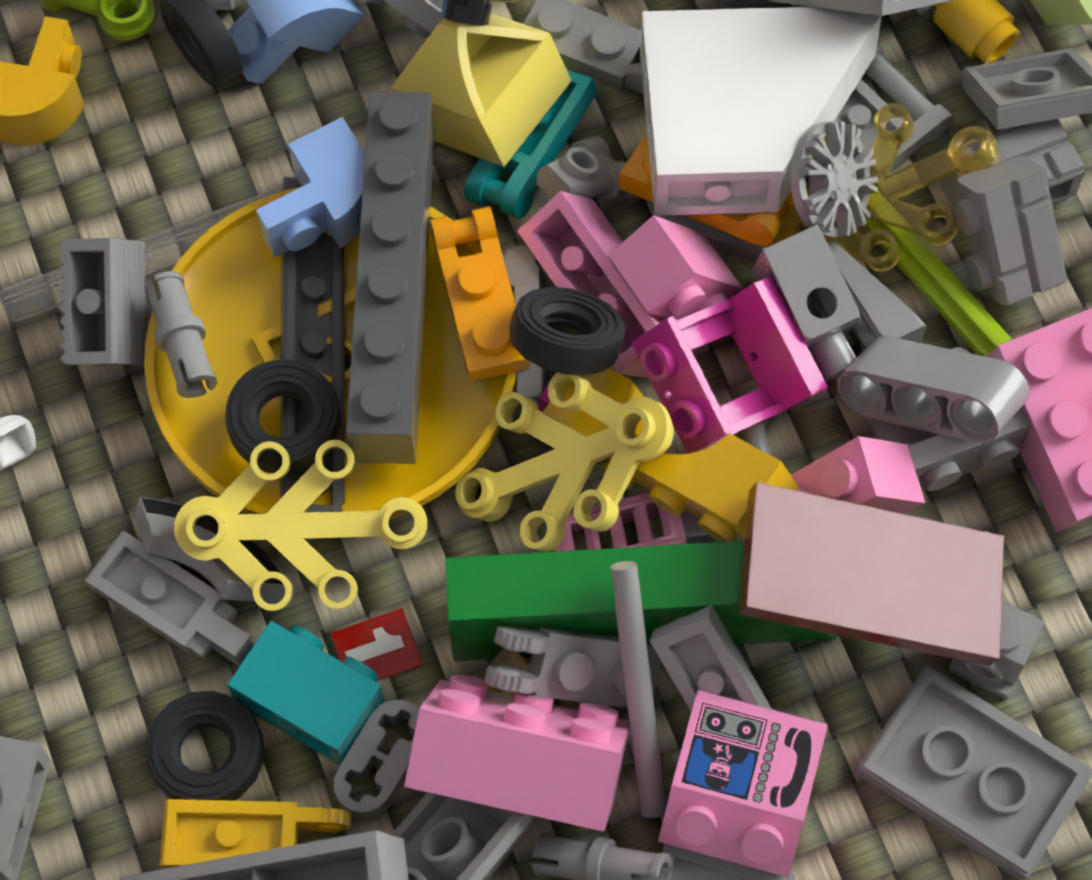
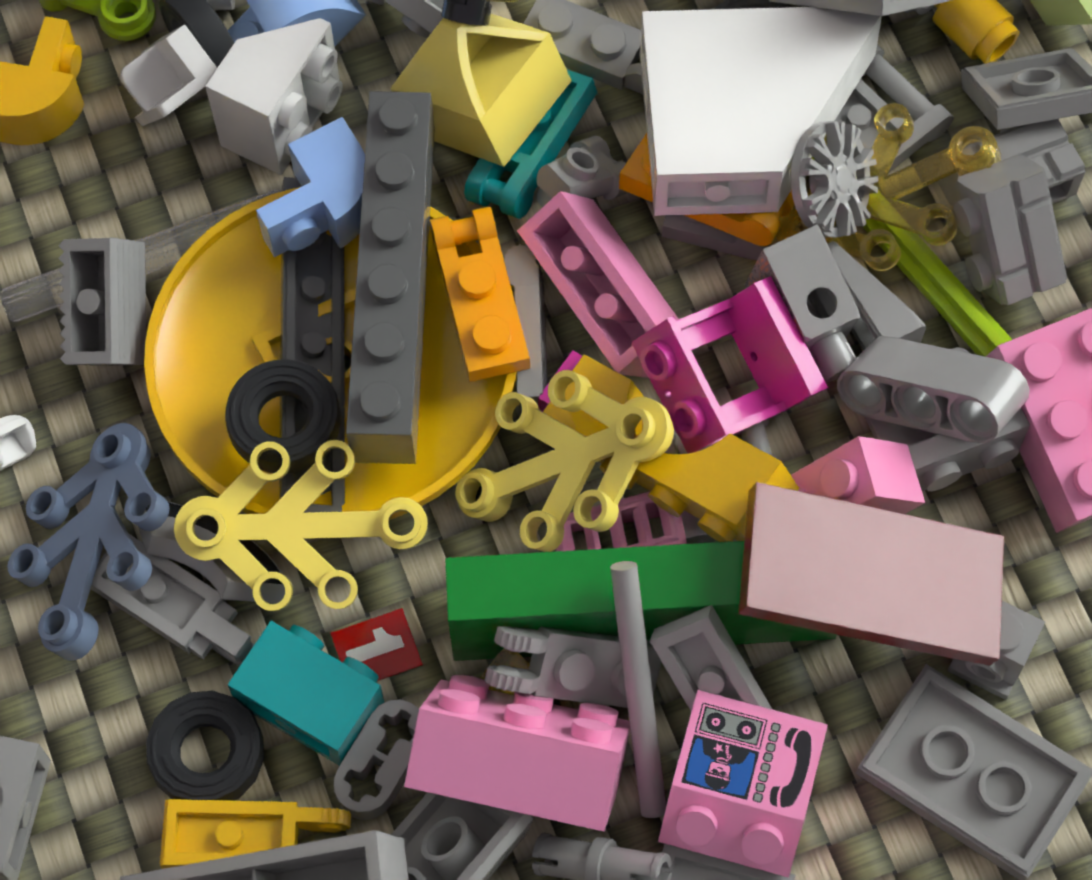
(115, 461): none -> sand blue plant
(167, 74): none -> white panel
(180, 334): light grey pin -> none
(274, 91): none -> white slope
(560, 351): black tyre -> none
(673, 269): bright pink brick -> none

